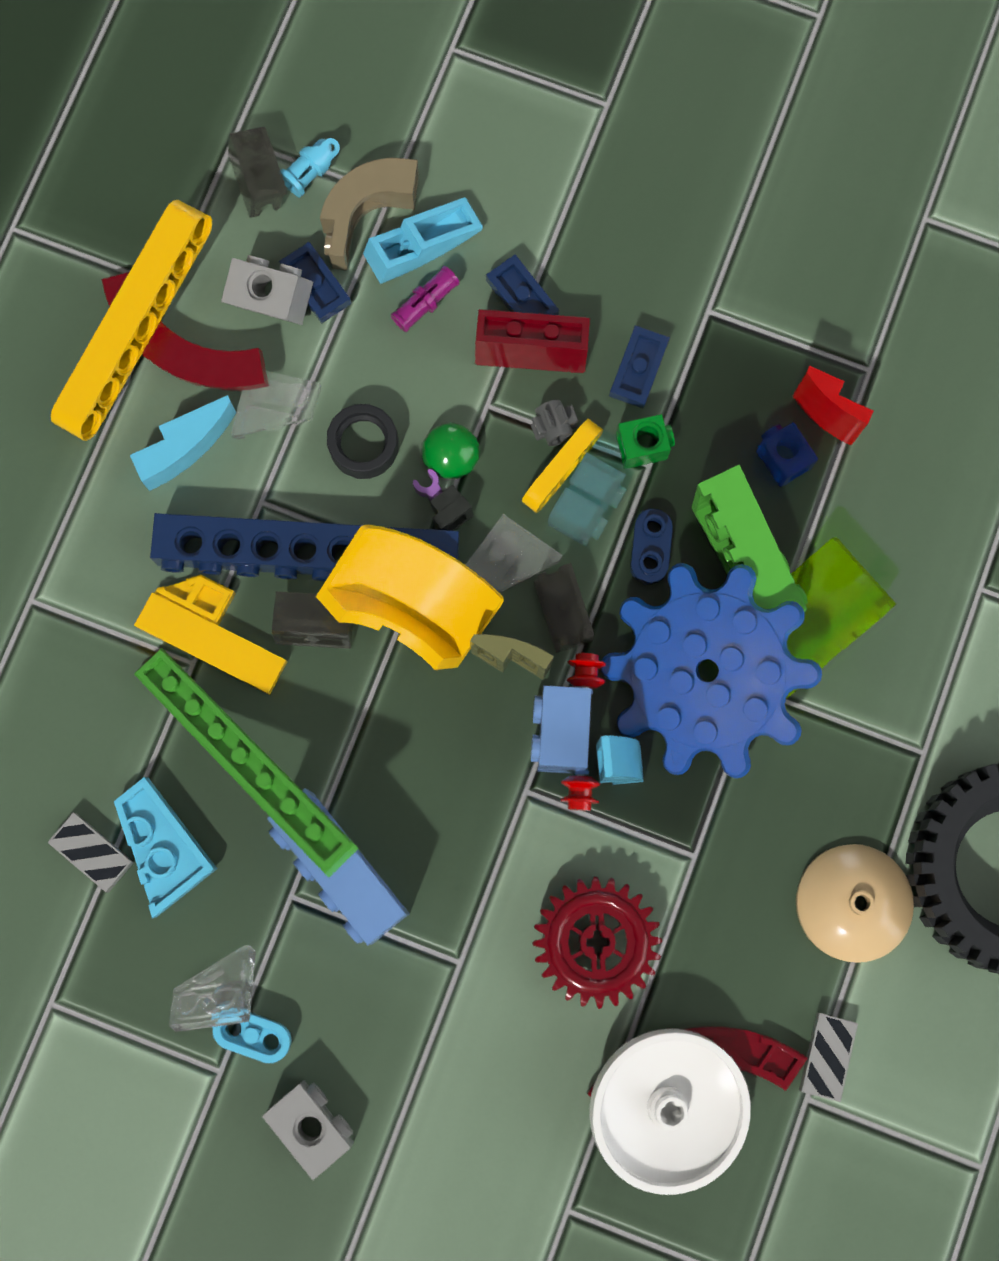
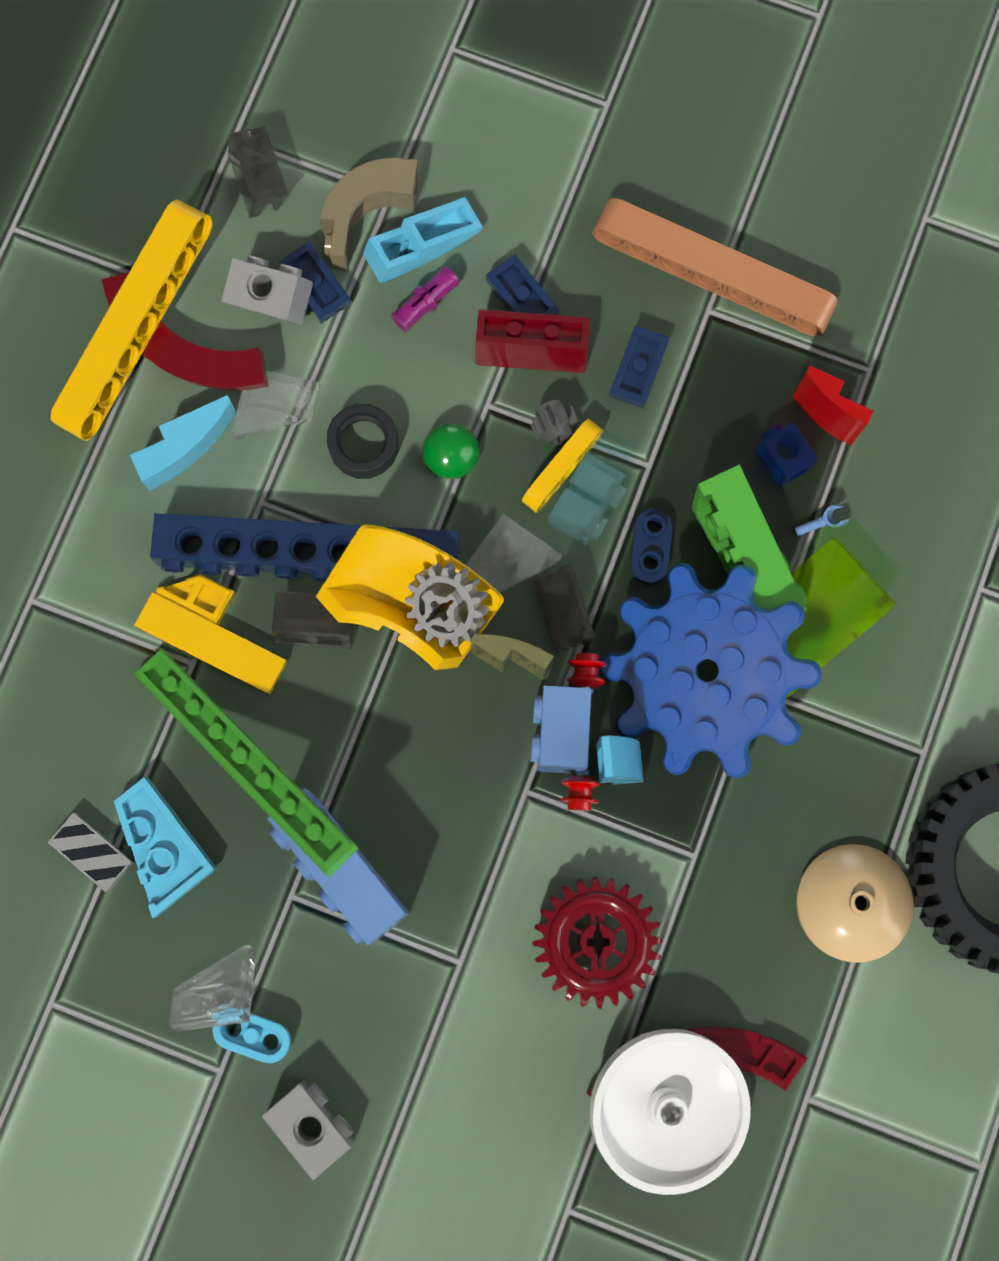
(312, 162): medium azure piece -> none
(433, 590): none -> light grey gear
(448, 505): pearl dark grey piece -> none
(636, 455): green brick -> none
(715, 267): none -> nougat beam
(822, 521): none -> medium blue hand
(828, 1057): light grey tile -> none

